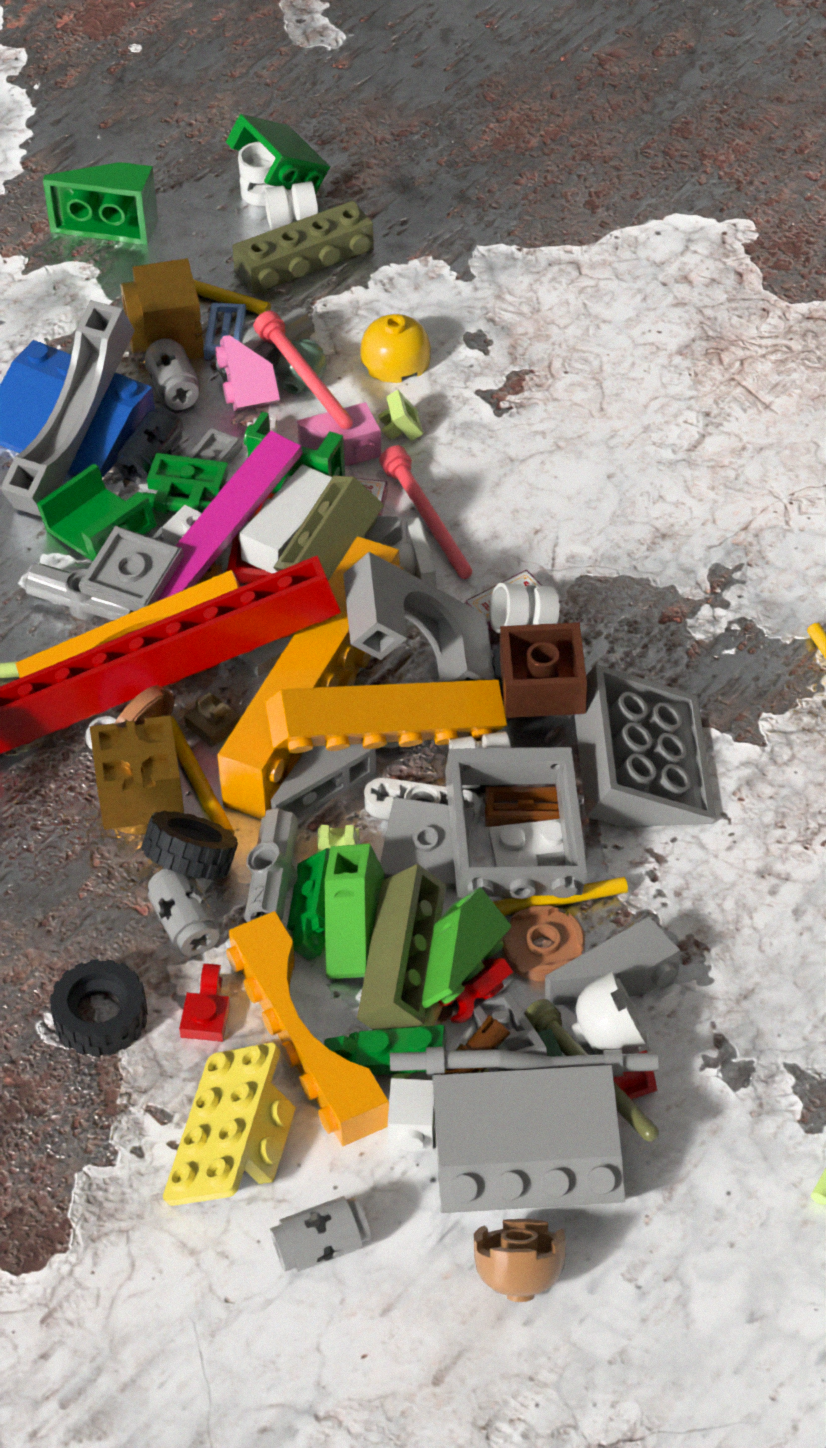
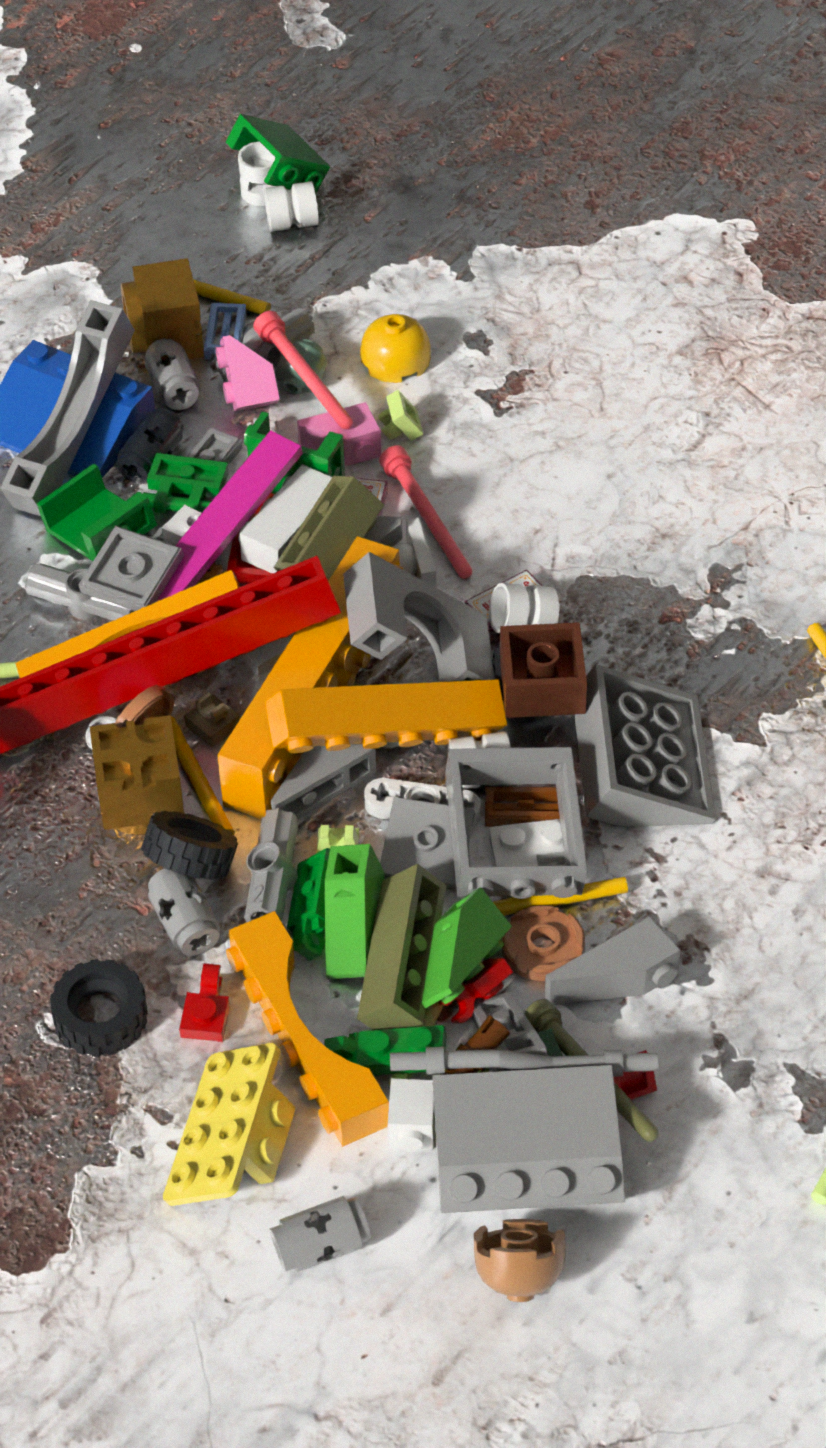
(103, 202): green slope -> none
(303, 247): olive brick -> none
(608, 1018): white cylinder -> none

